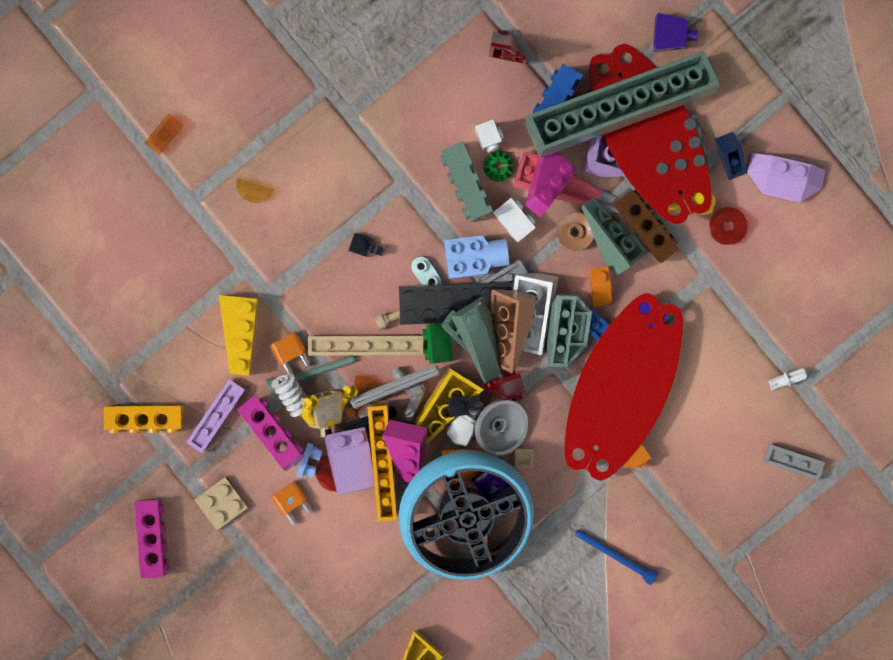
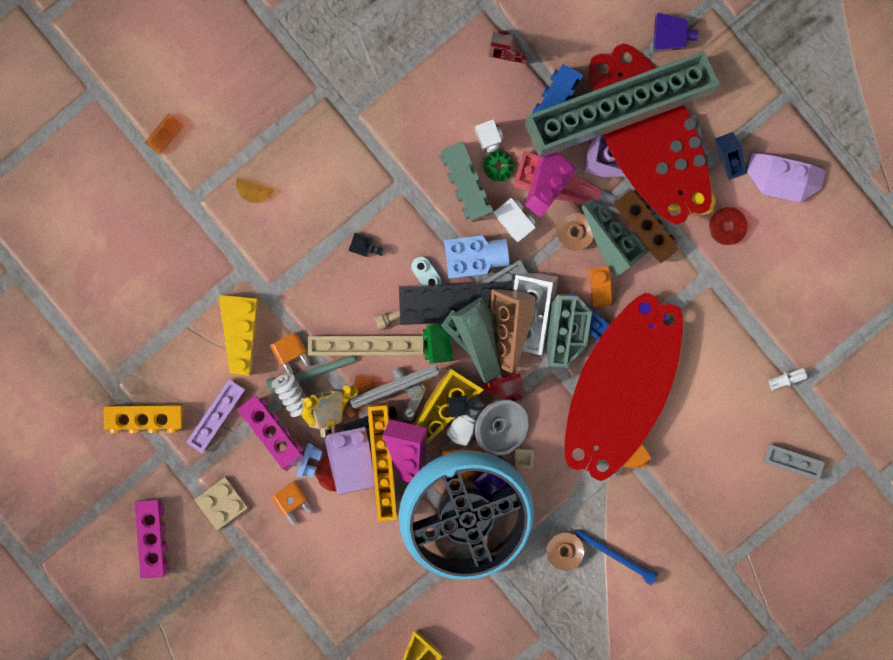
(569, 560): none -> nougat dish

